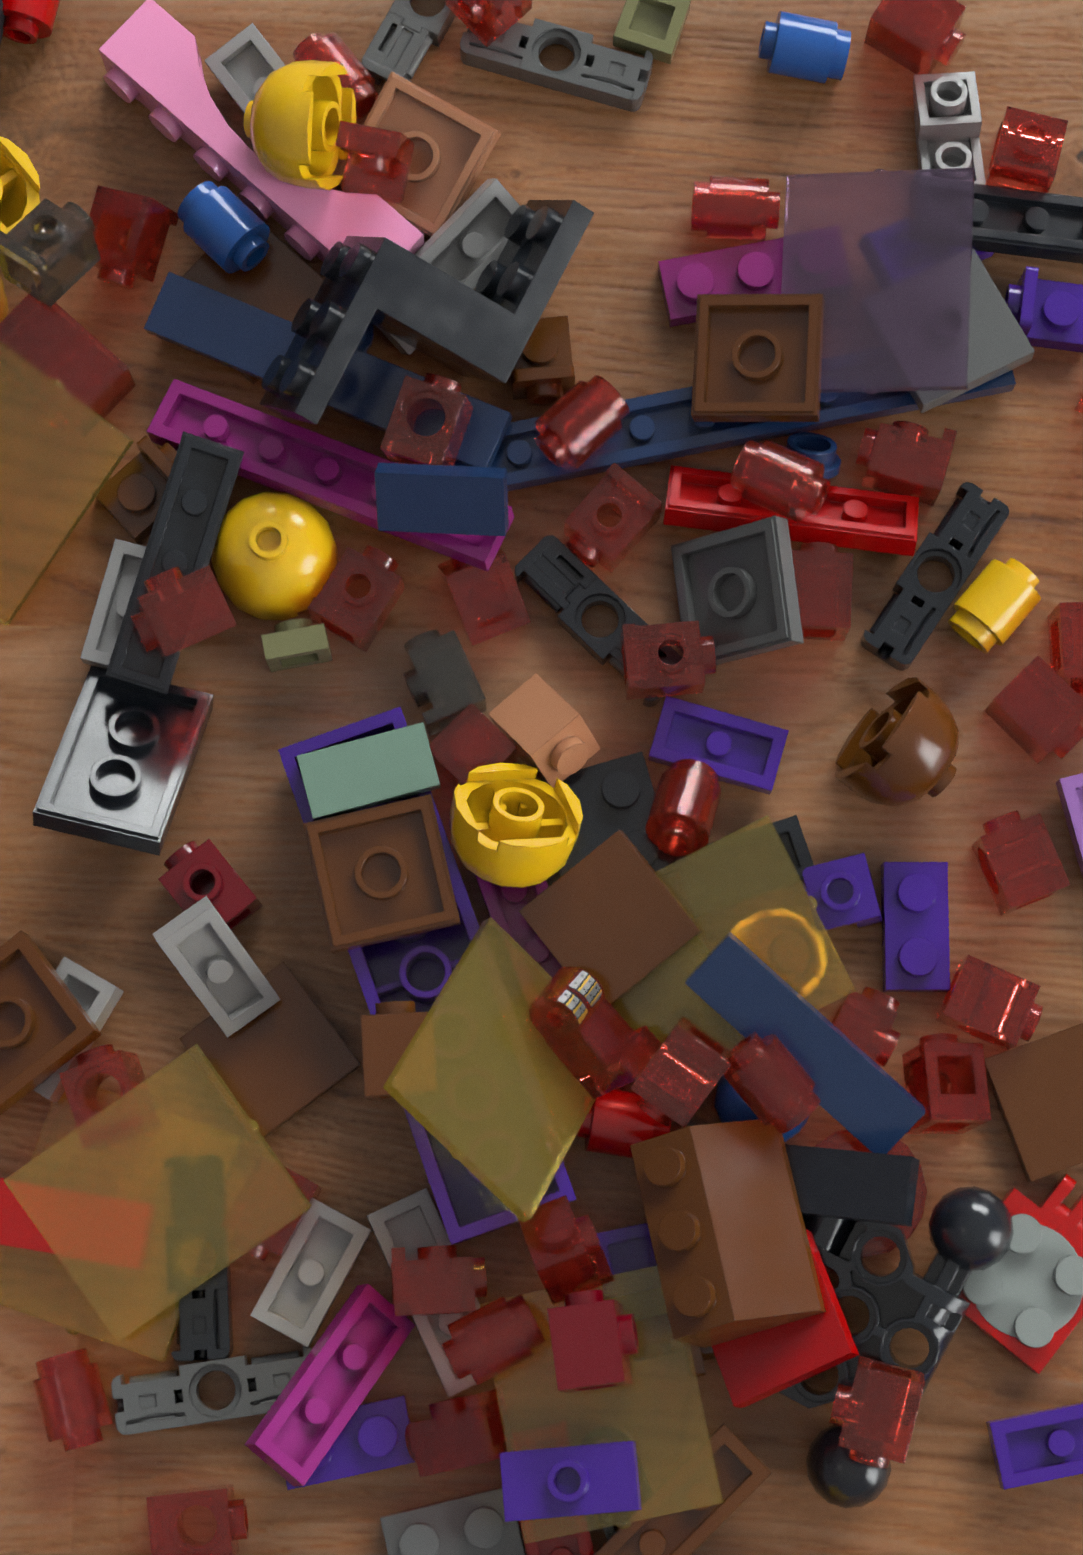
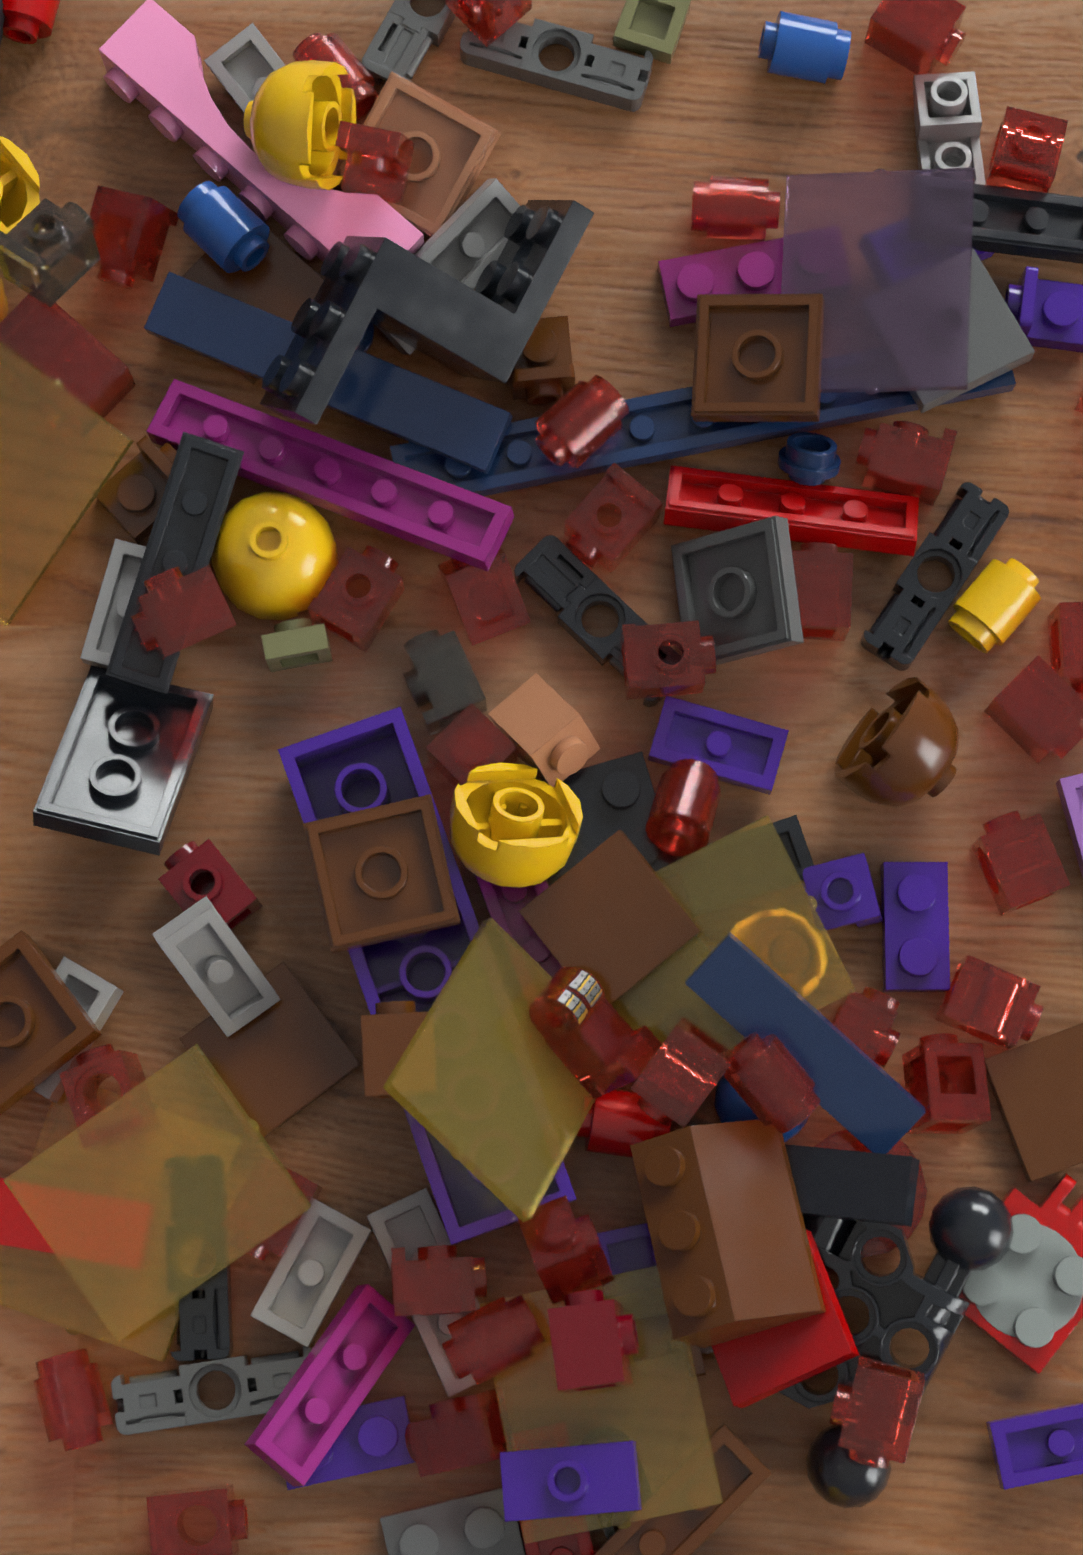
(368, 771): sand green tile -> none
(437, 392): clear red brick -> none
(442, 499): dark blue tile -> none
(780, 479): clear red brick -> none

